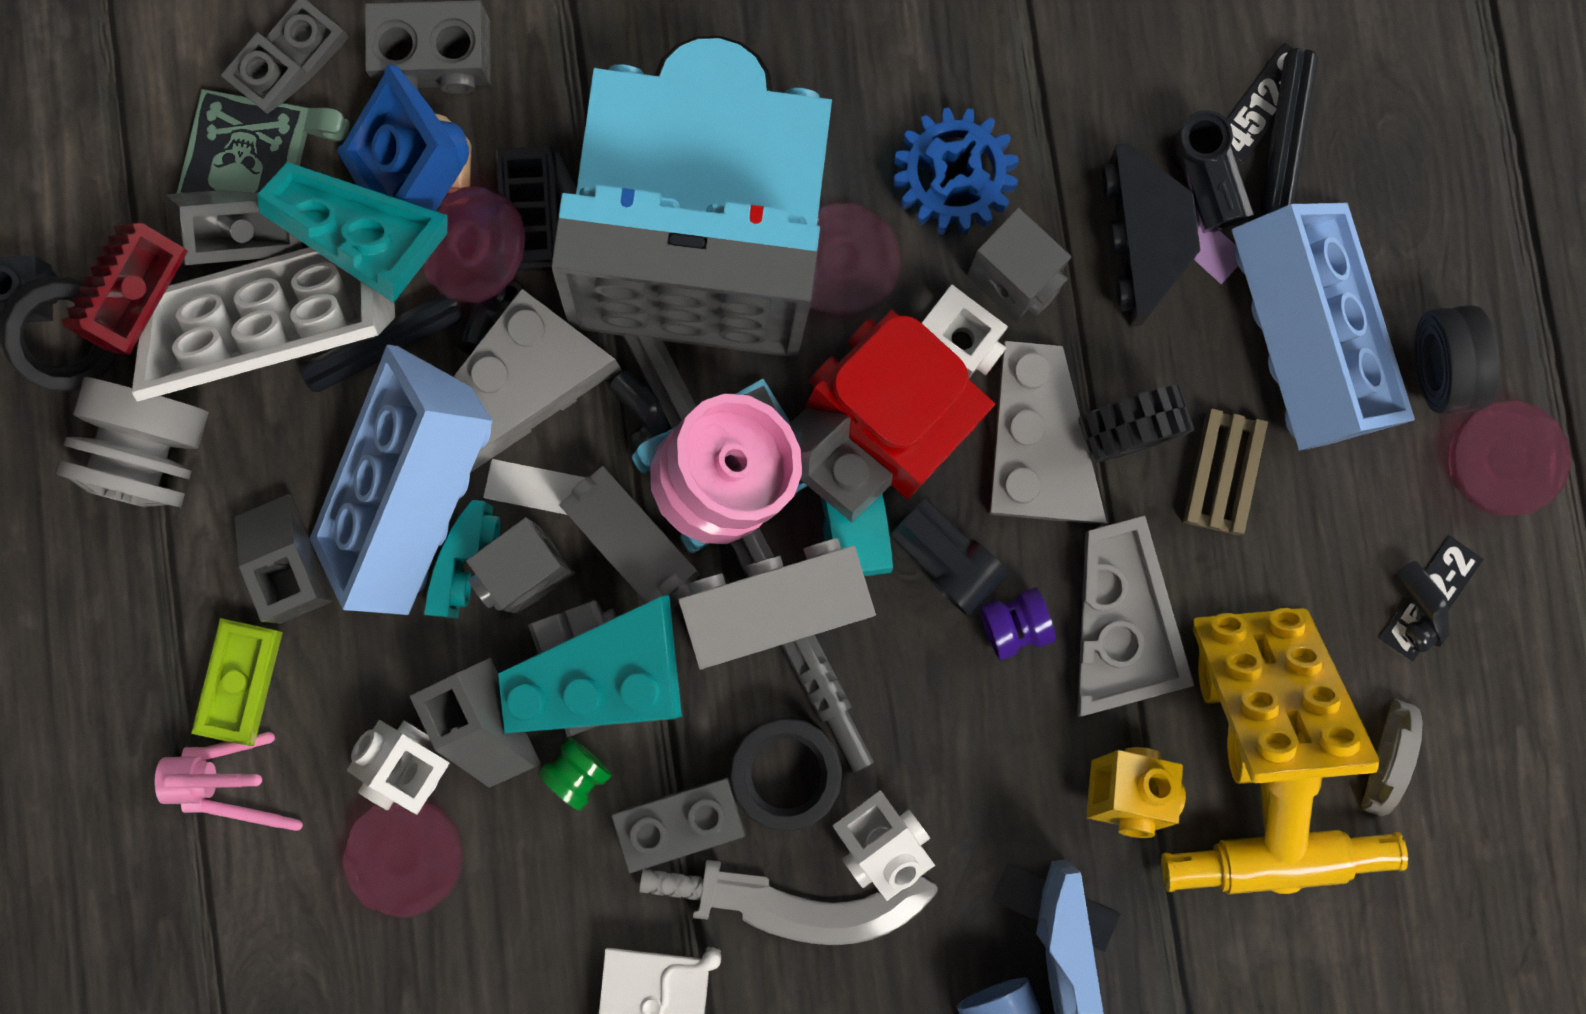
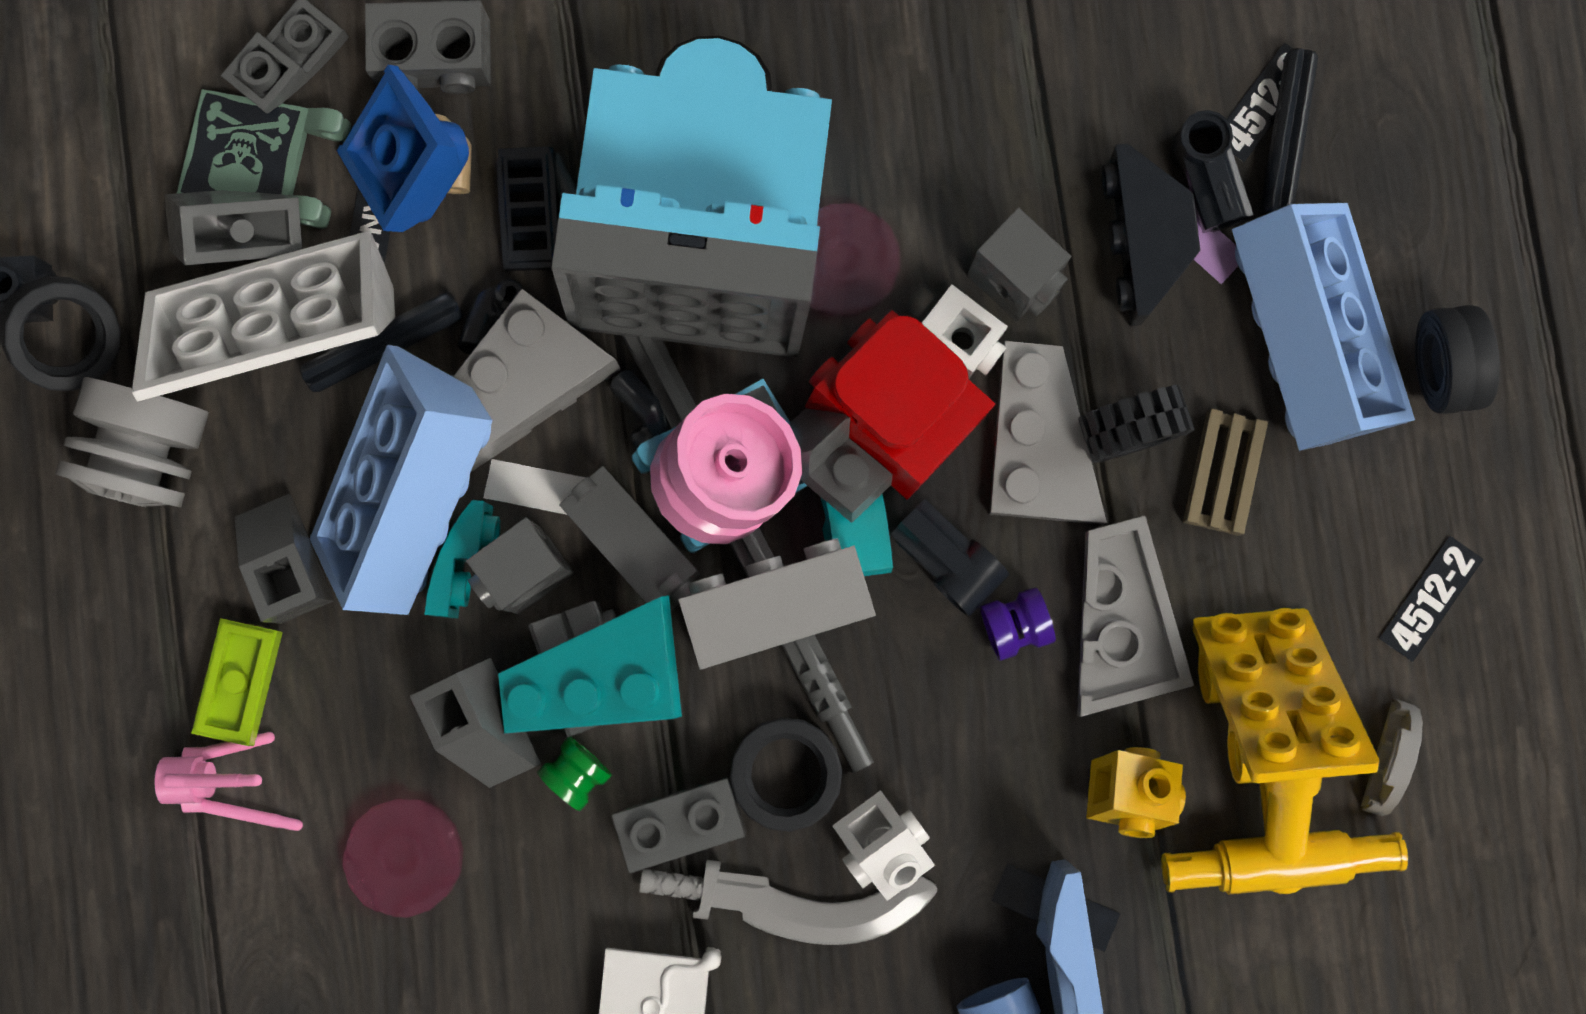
(124, 287): dark red brick -> none
(354, 227): teal wing -> none
(396, 766): white brick -> none
(480, 246): clear pink tile -> none
(972, 186): blue gear -> none
(1430, 604): black arm -> none
(1510, 458): clear pink tile -> none

